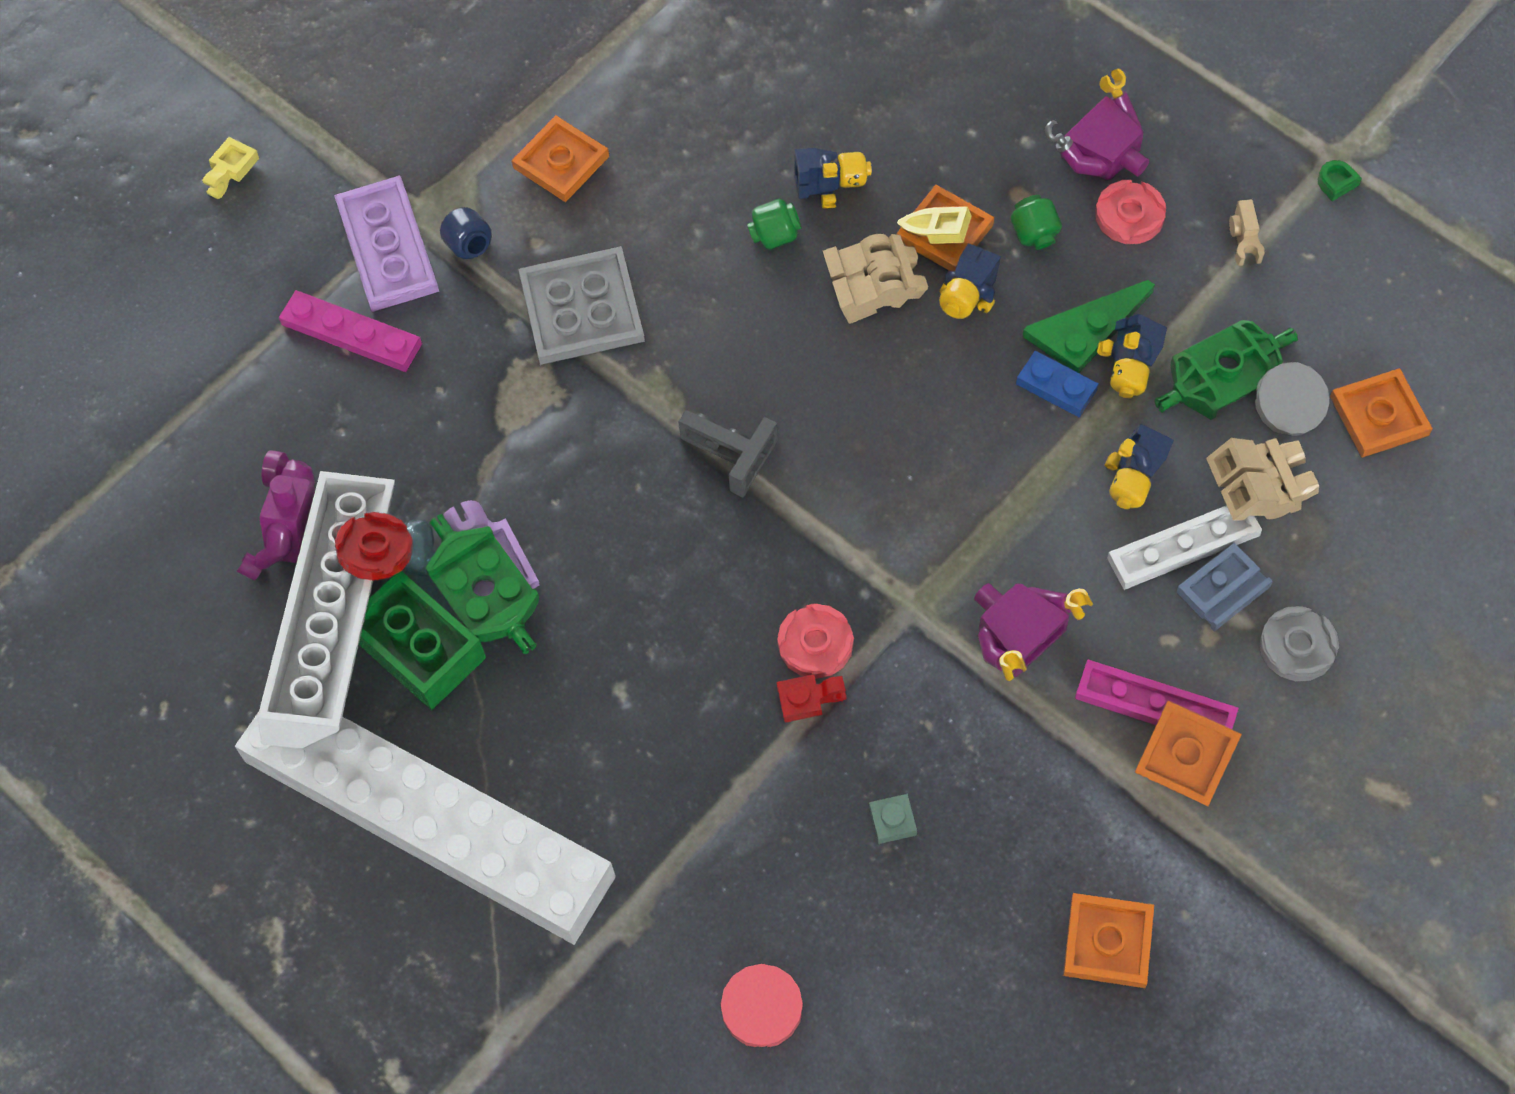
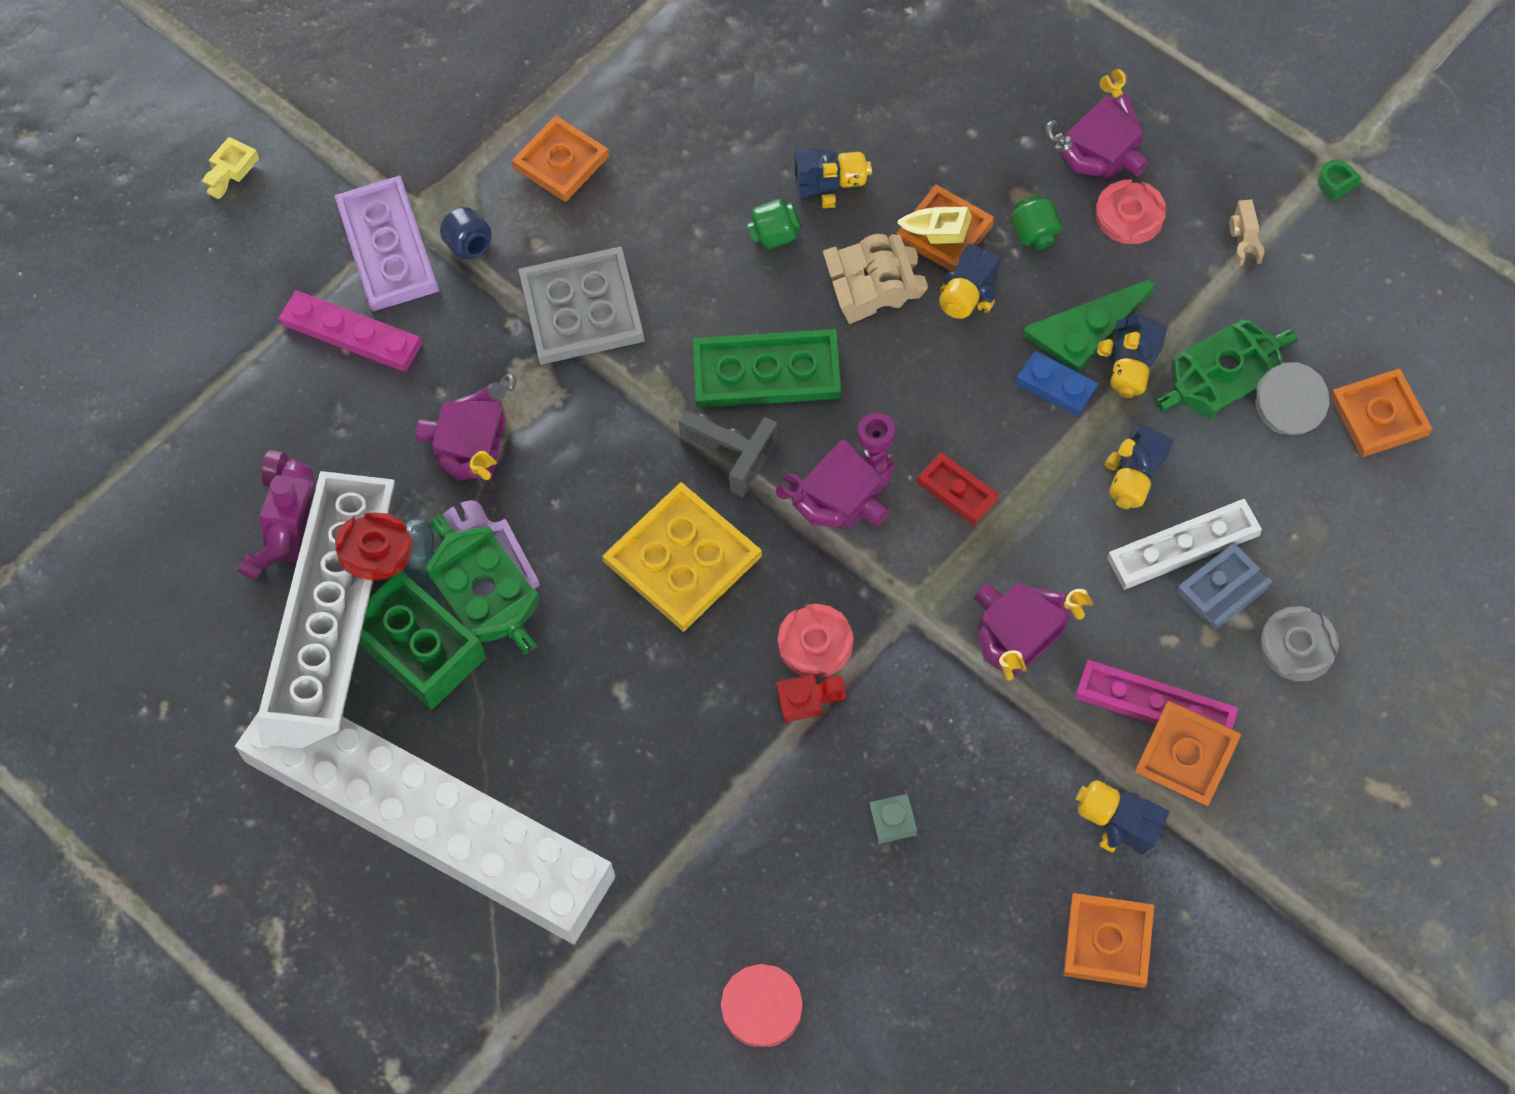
(469, 432): none -> magenta torso
(682, 556): none -> yellow plate
(766, 368): none -> green plate
(844, 483): none -> magenta torso
(957, 489): none -> red plate
(1124, 817): none -> dark blue piece
(1260, 477): tan hips -> none

